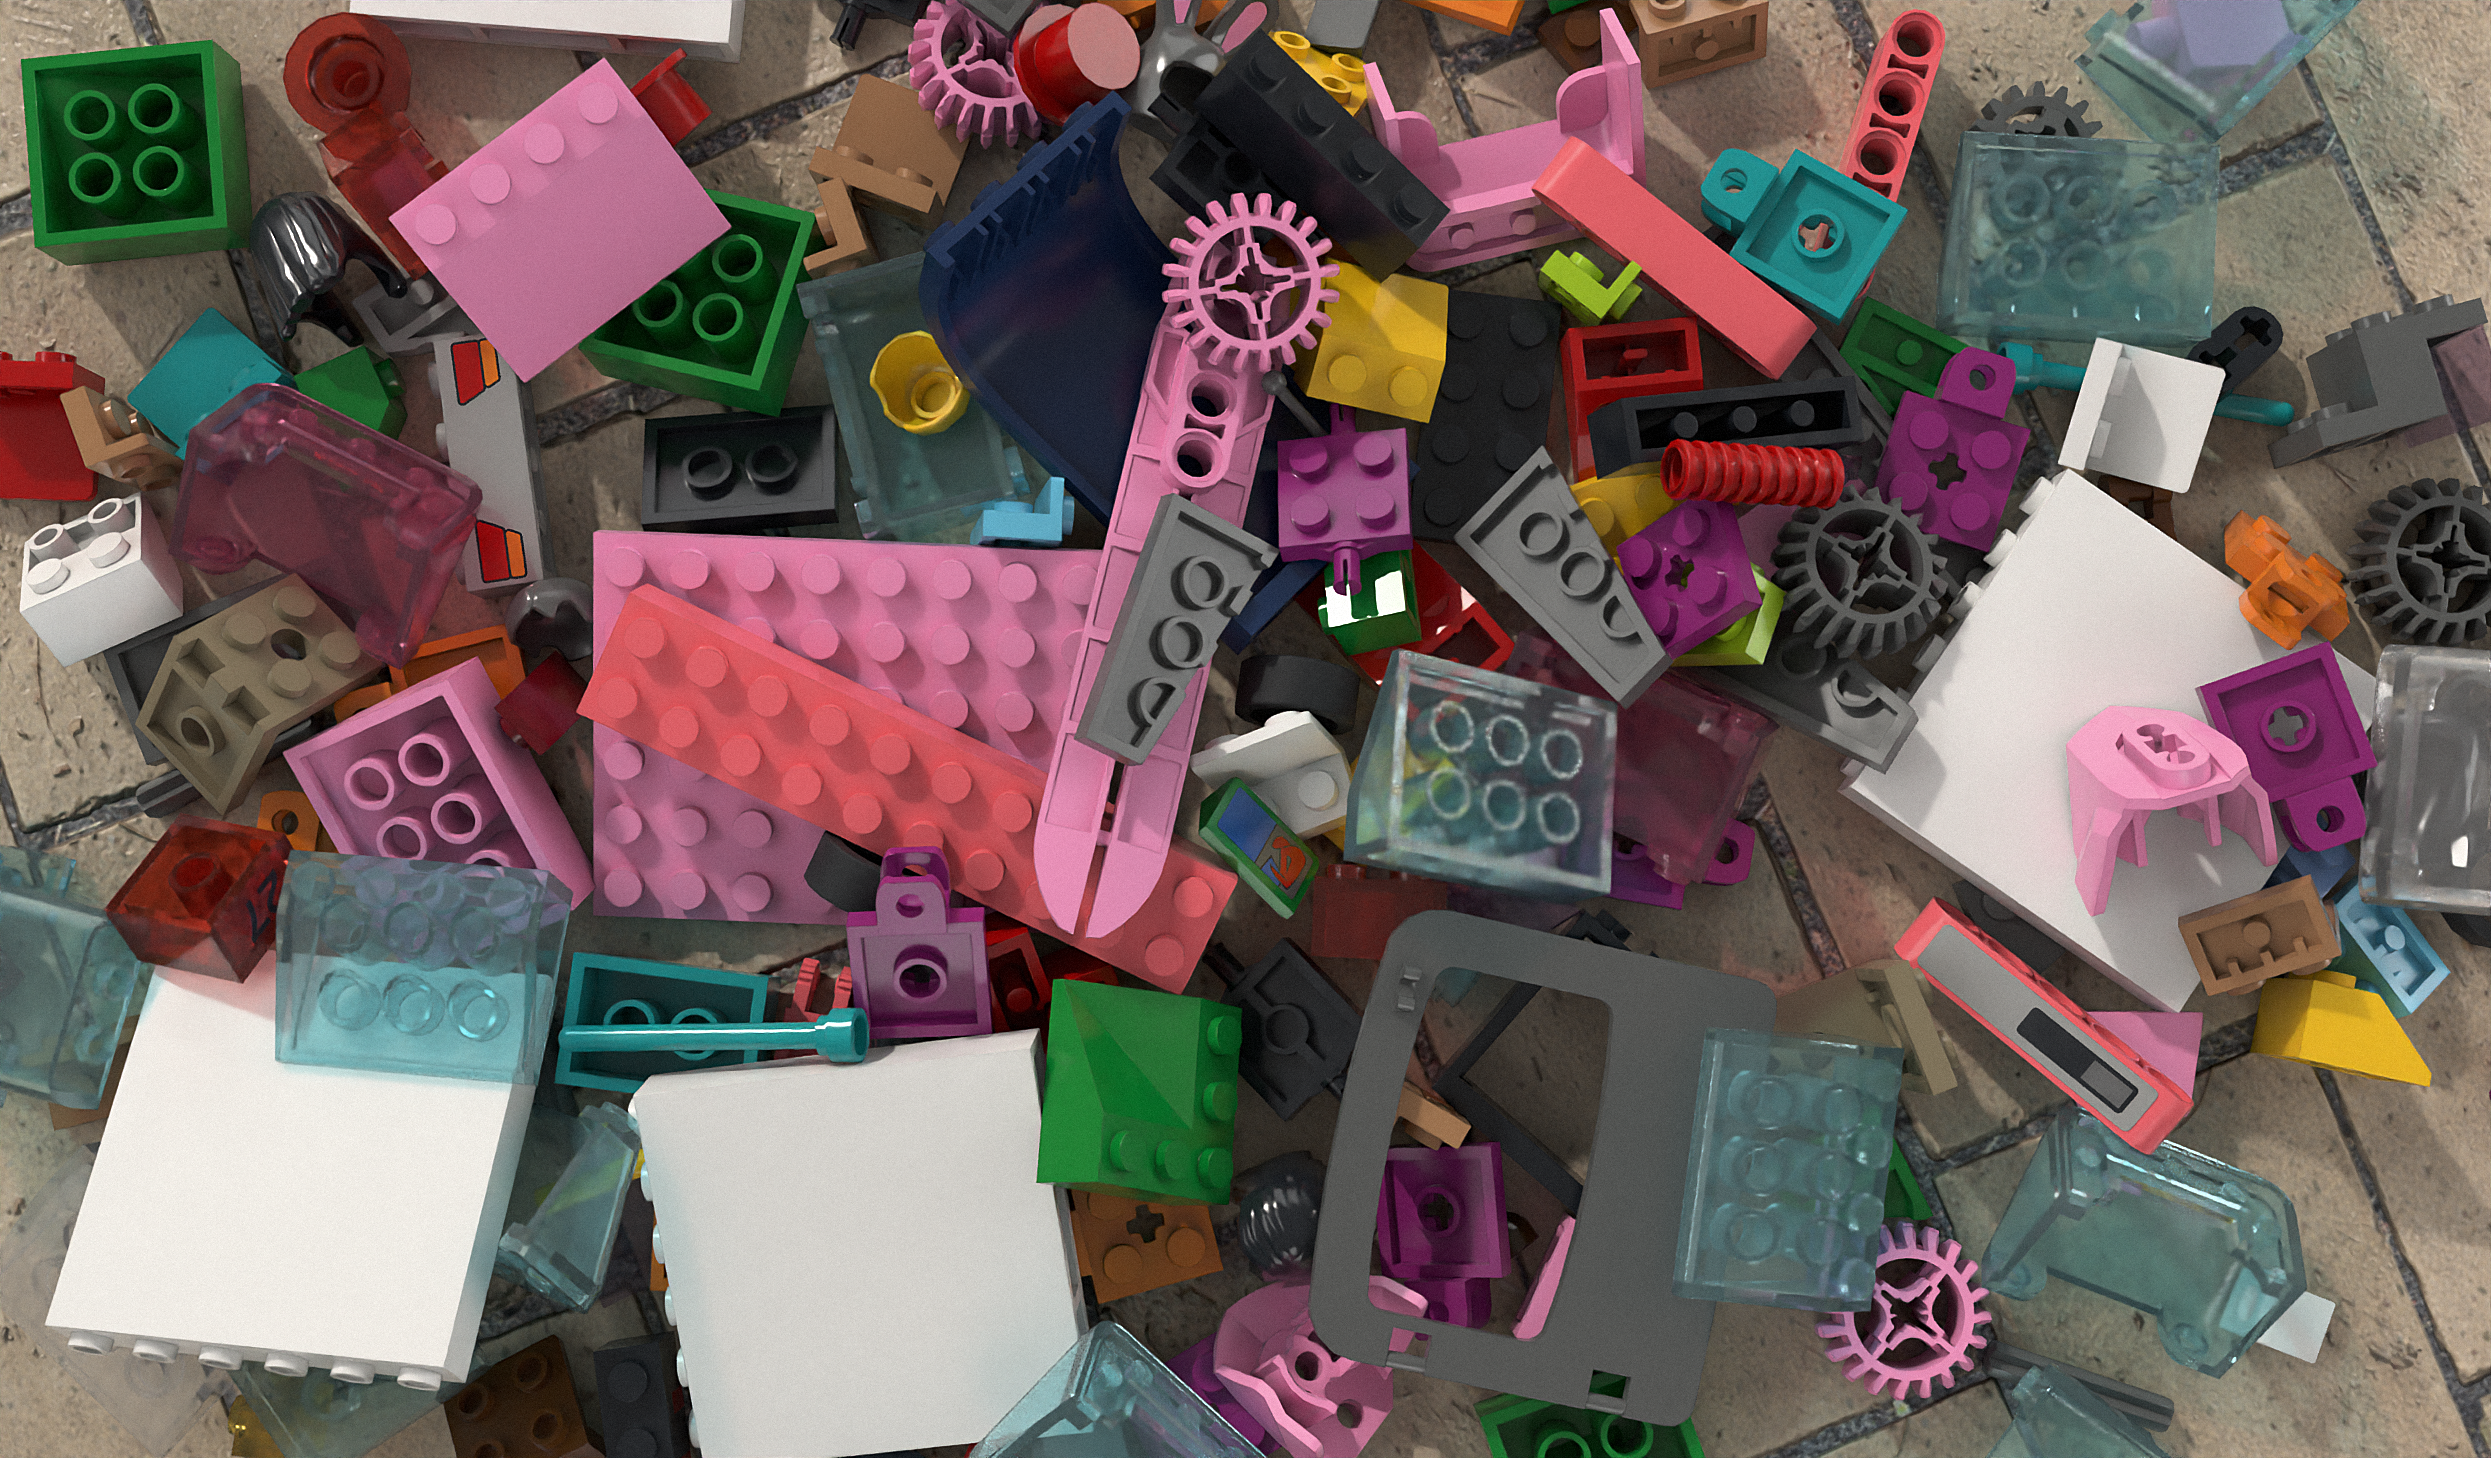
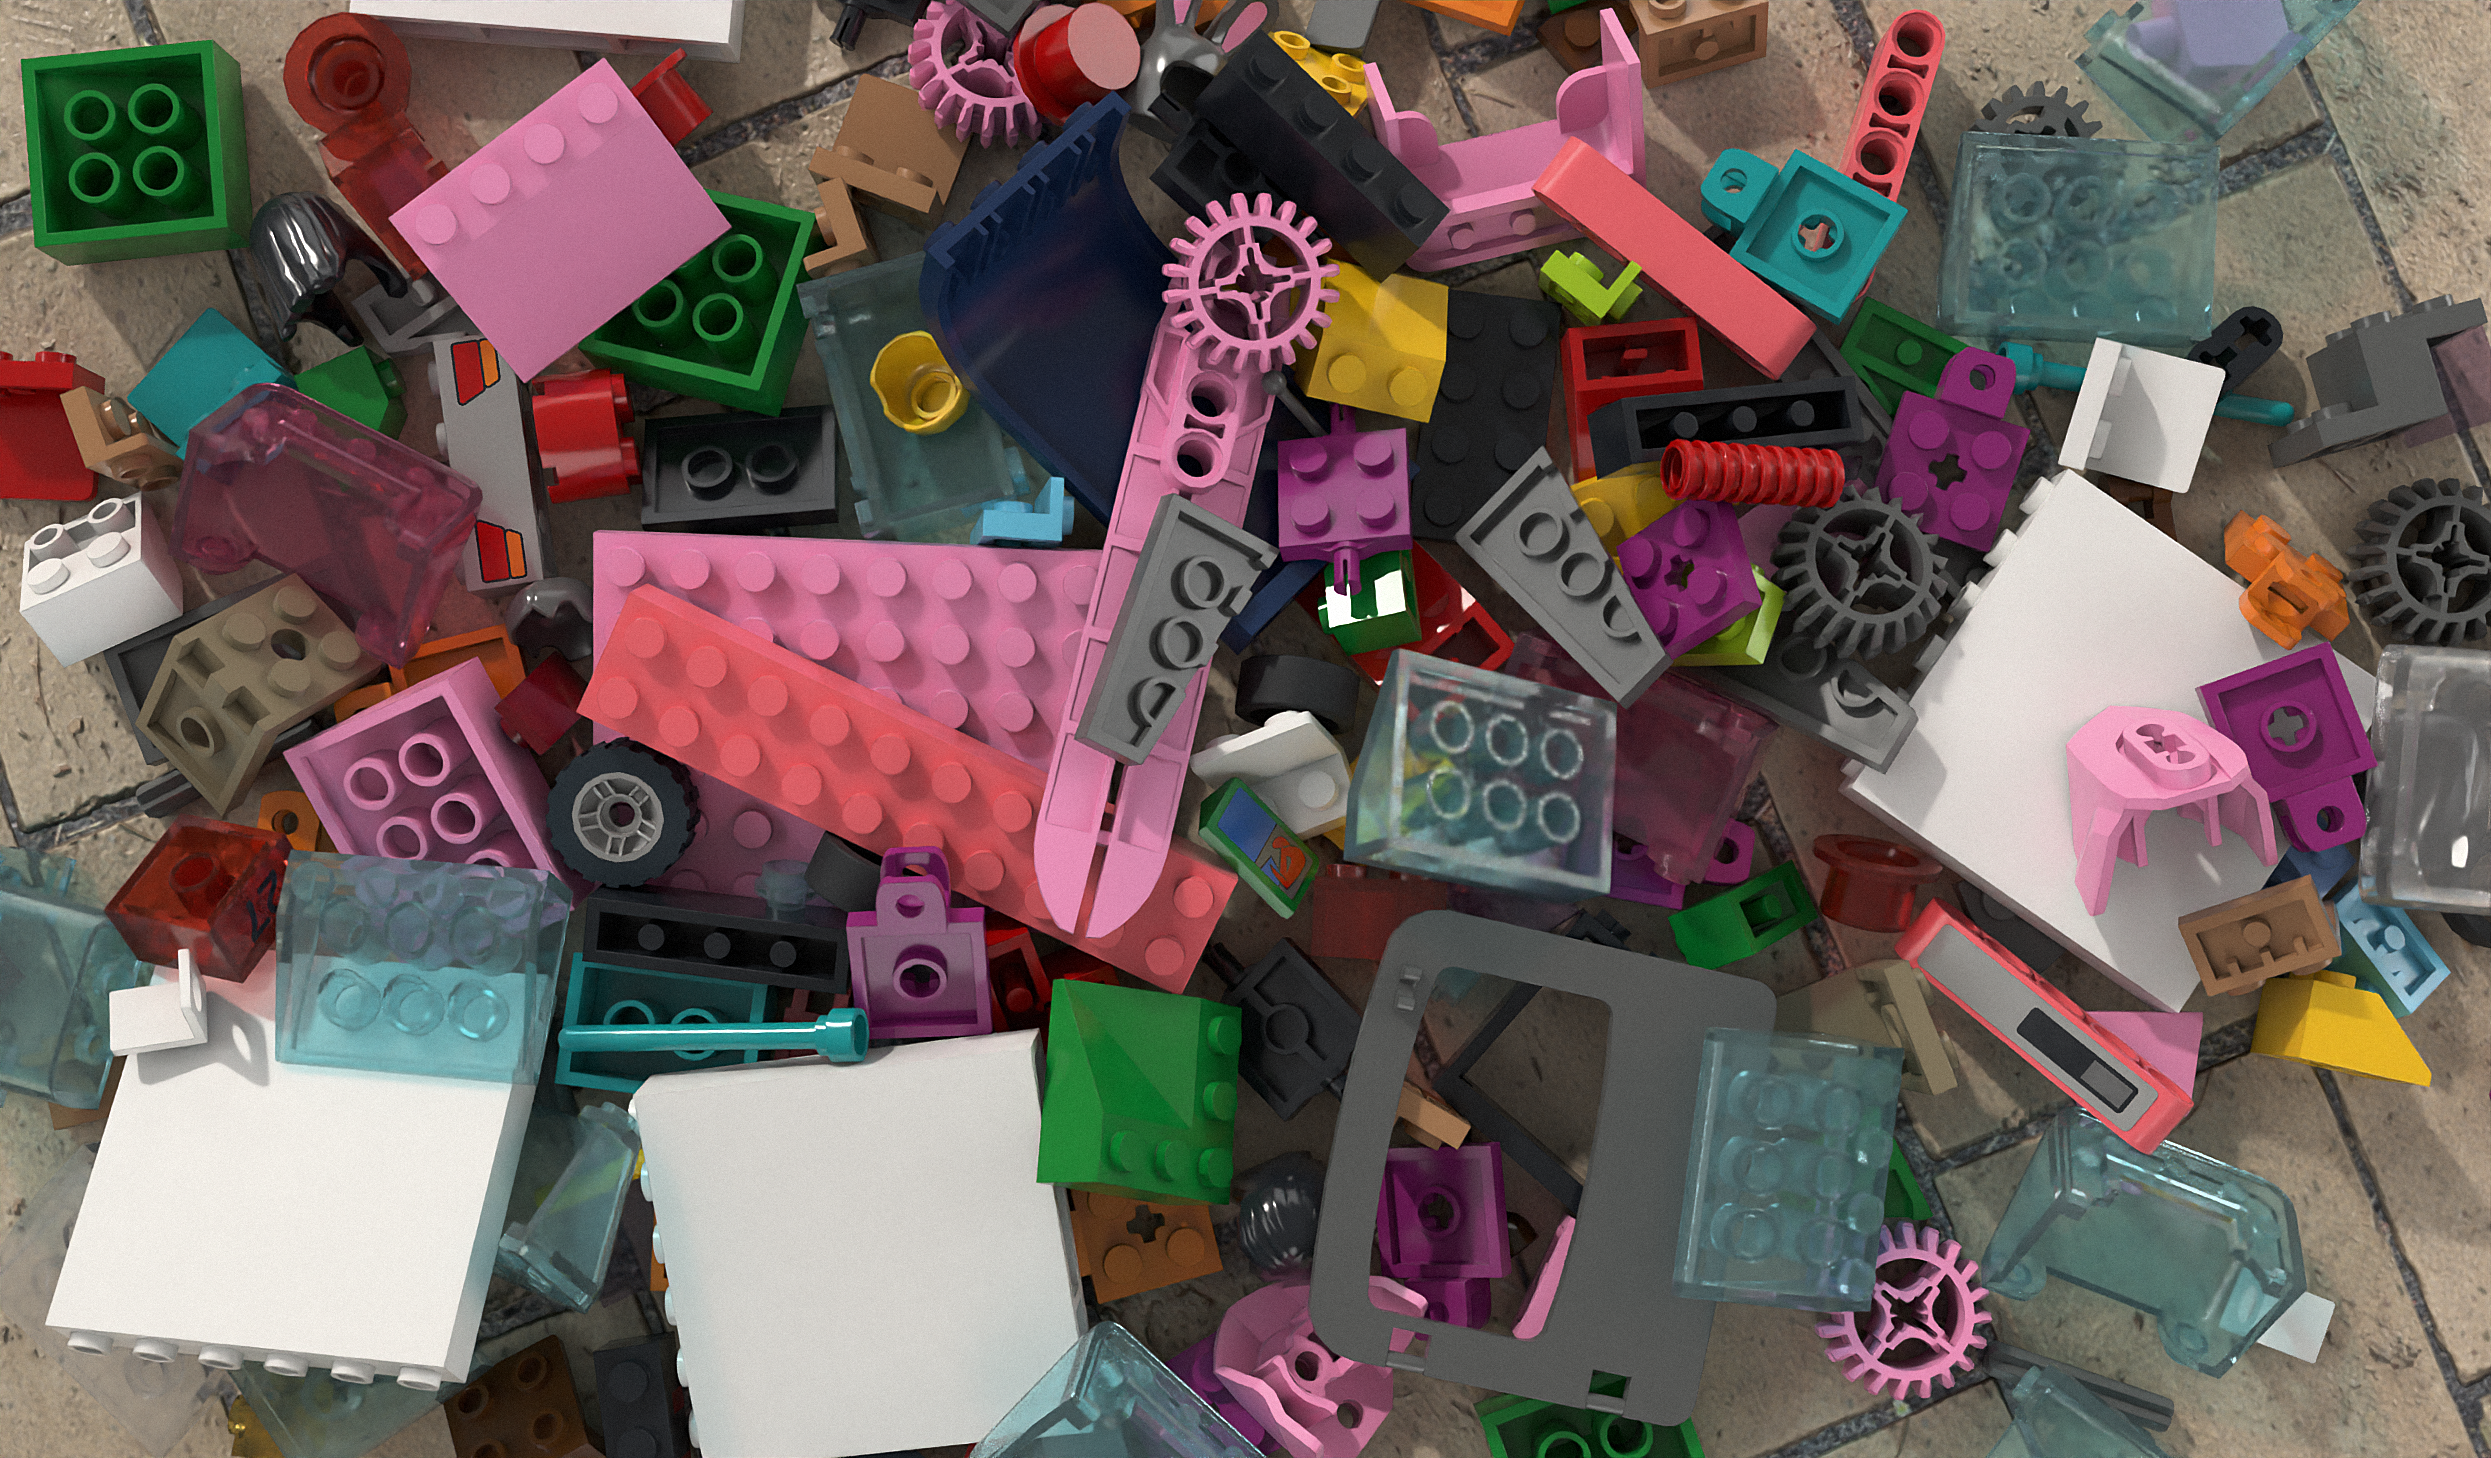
(160, 1014): none -> white bracket
(584, 434): none -> red brick
(587, 822): none -> black wheel
(718, 937): none -> black brick
(784, 885): none -> clear light blue plate
(1743, 918): none -> green slope
(1872, 881): none -> clear red piece

